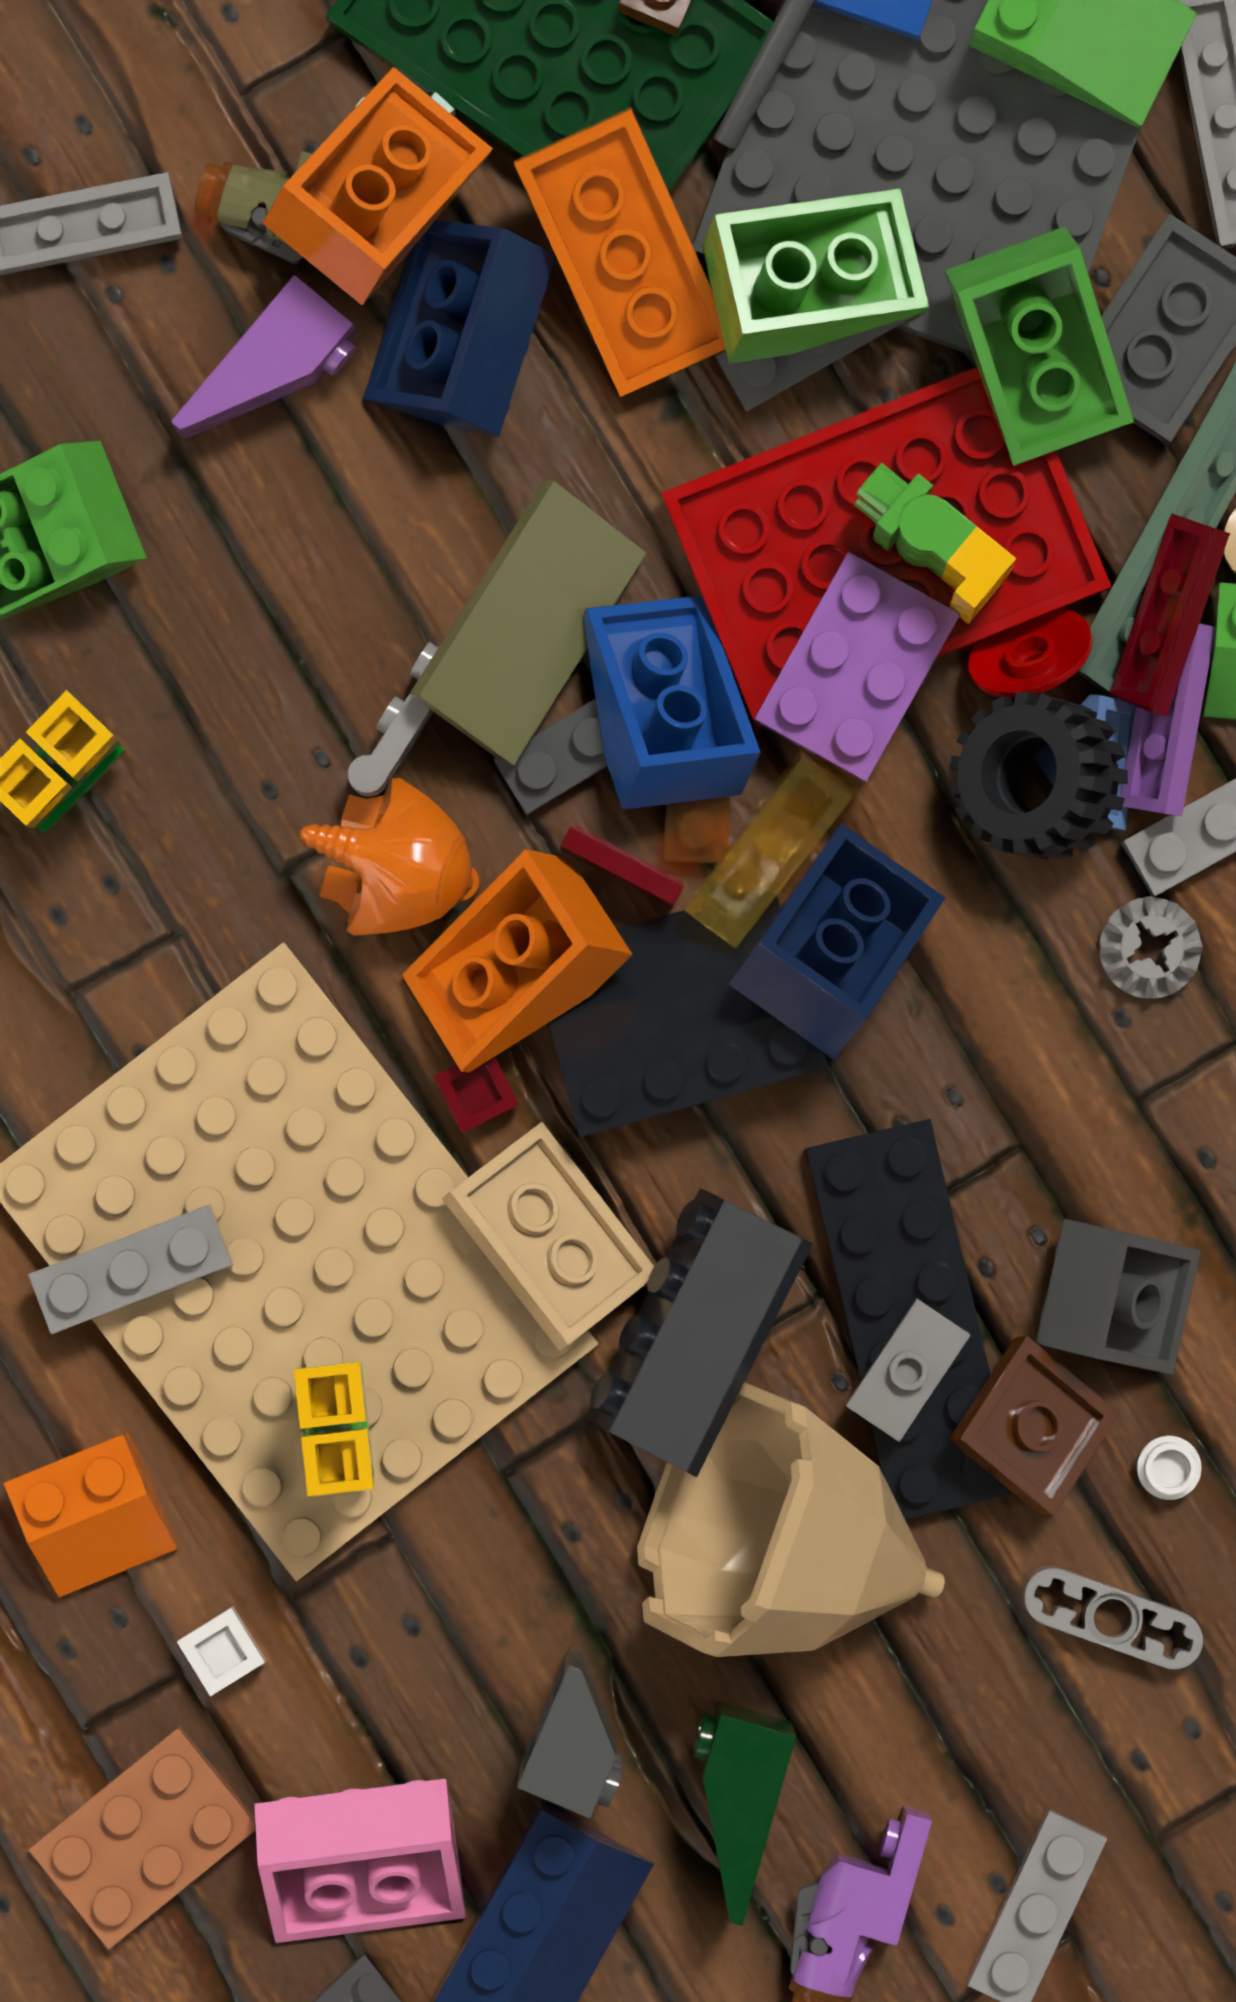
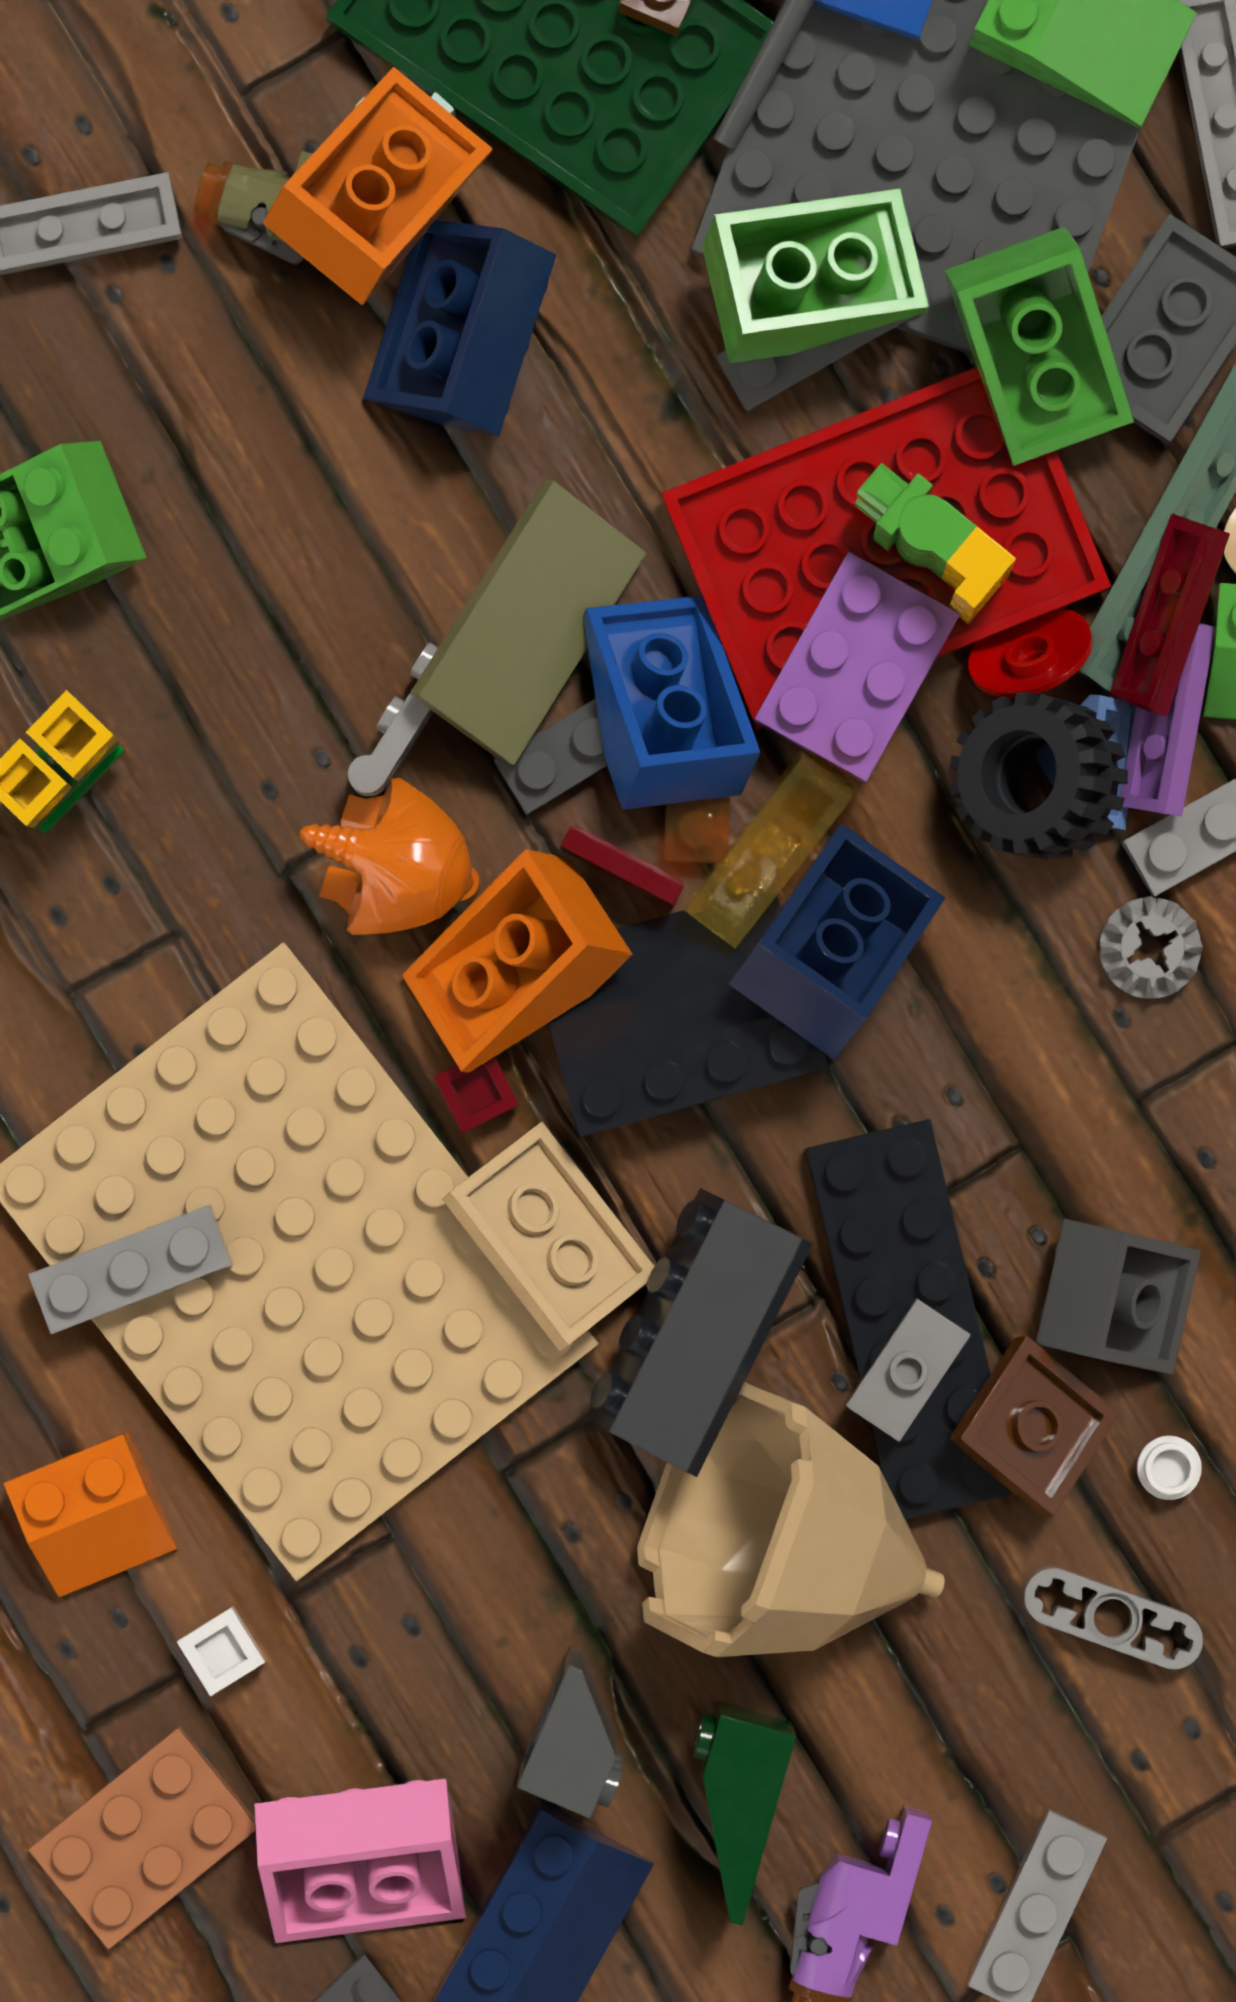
(277, 356): medium lavender slope -> none
(334, 1428): yellow hips -> none
(624, 251): orange plate -> none

